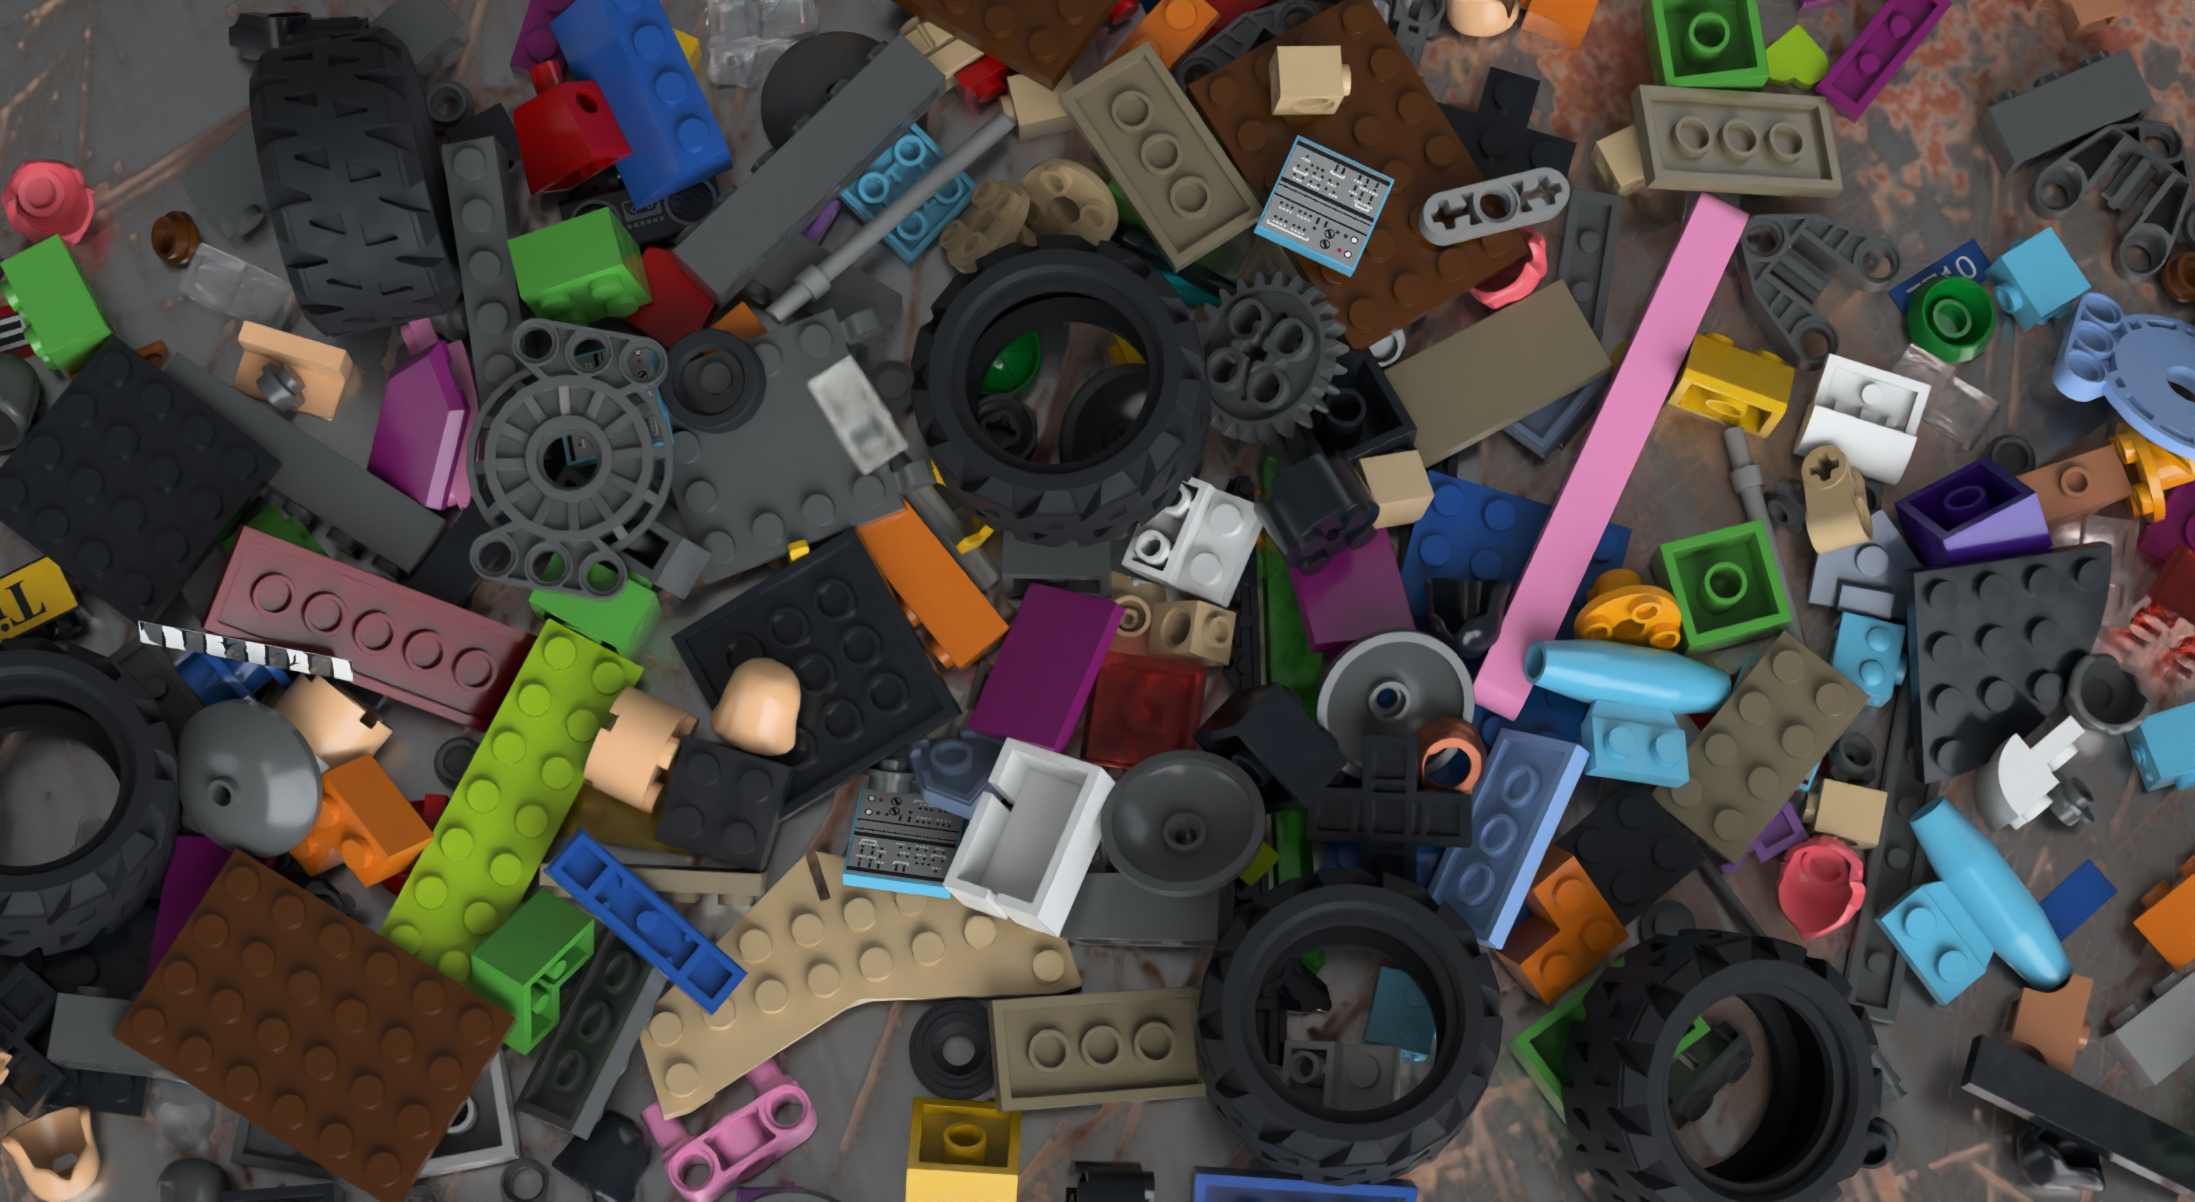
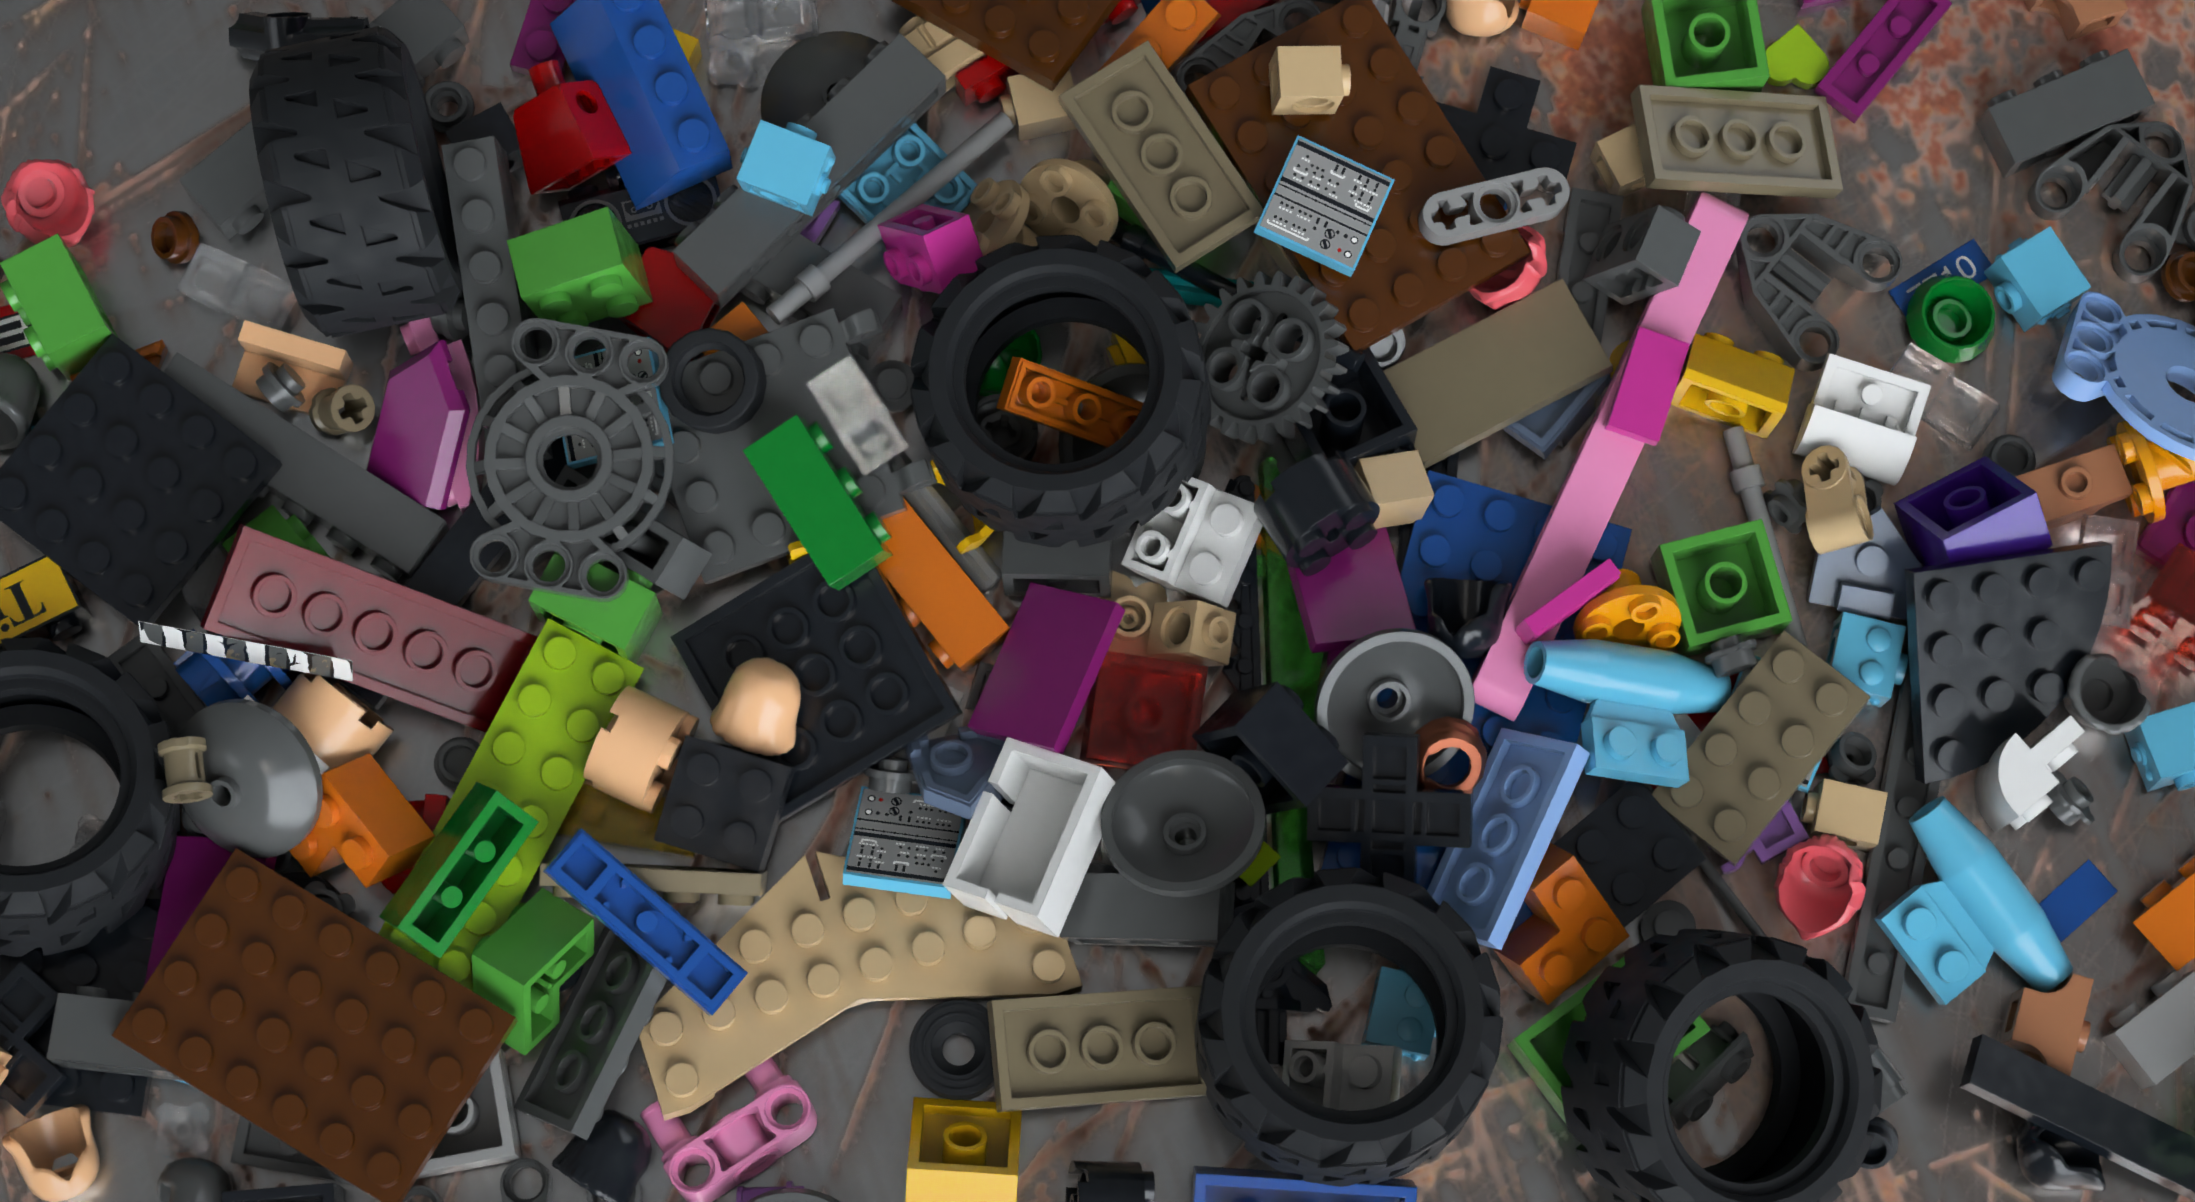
(184, 770): none -> dark tan bush
(357, 414): none -> dark tan bush
(458, 869): none -> green brick
(787, 166): none -> medium azure head
(820, 501): none -> green brick
(929, 247): none -> dark pink brick
(1054, 399): none -> orange tile
(1568, 602): none -> dark pink tile
(1642, 254): none -> dark grey brick
(1647, 386): none -> dark pink tile
(1731, 656): none -> dark grey plate

